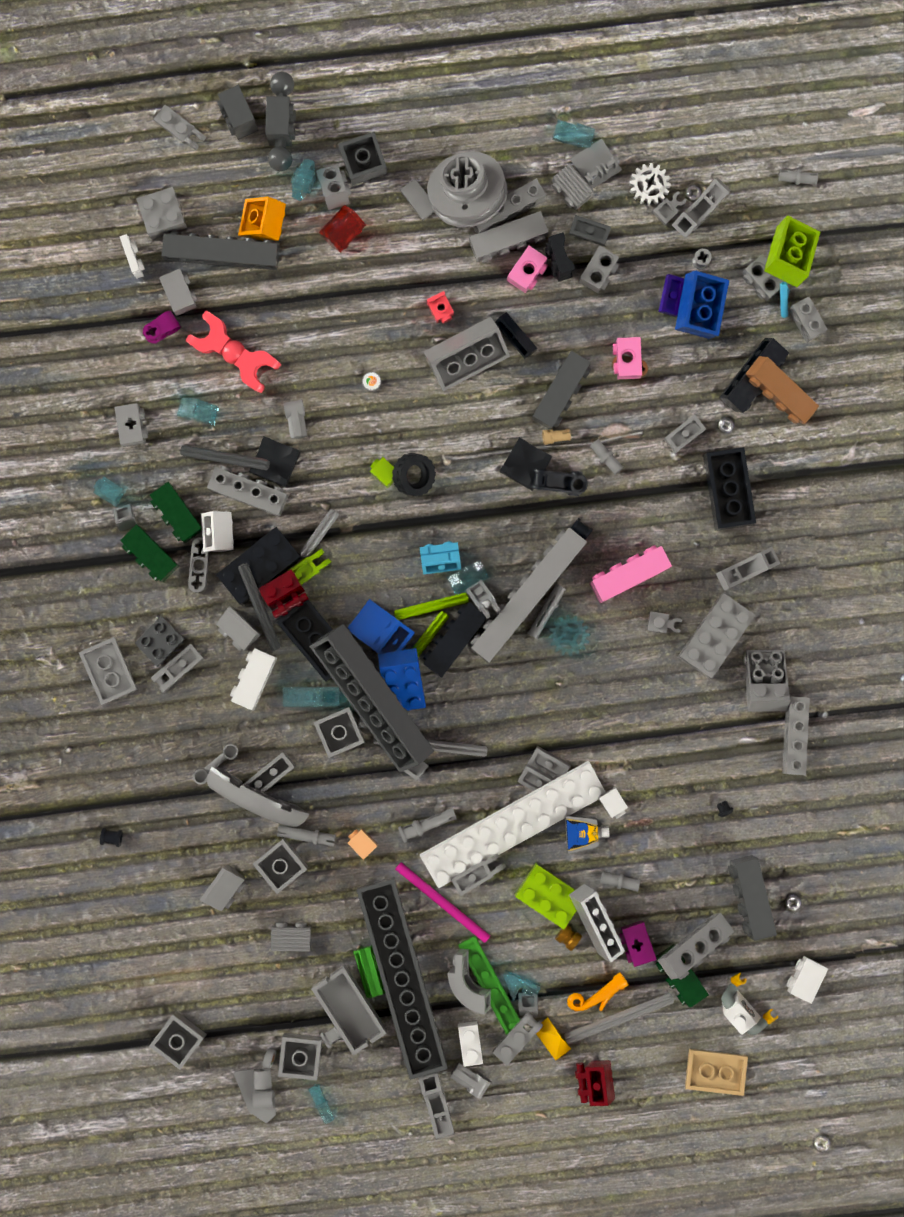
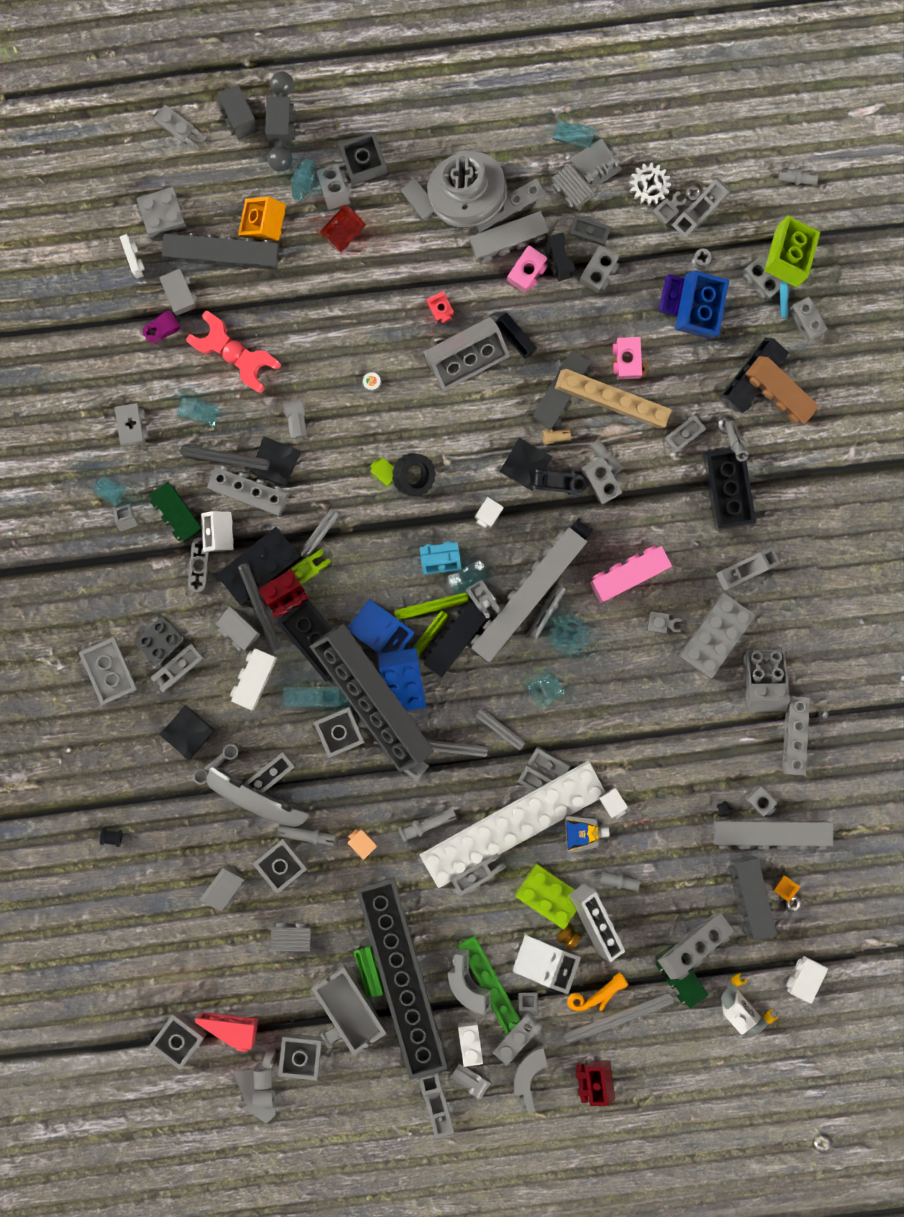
(149, 554): dark green brick -> none
(187, 732): none -> black brick
(232, 1030): none -> coral slope
(321, 1104): clear light blue axle -> none
(442, 902): dark pink piece -> none
(488, 513): none -> white brick
(500, 729): none -> light grey axle
(515, 982): clear light blue slope -> none
(527, 1067): none -> light grey arch
(546, 964): none -> slope
(550, 687): none -> clear light blue piece
(552, 1039): yellow slope -> none
(598, 482): none -> light grey brick
(612, 398): none -> tan brick
(645, 952): magenta brick -> none
(716, 1072): tan plate -> none
(738, 444): none -> light grey pin
(753, 799): none -> light grey brick
(773, 834): none -> light grey brick
(786, 888): none -> light orange plate

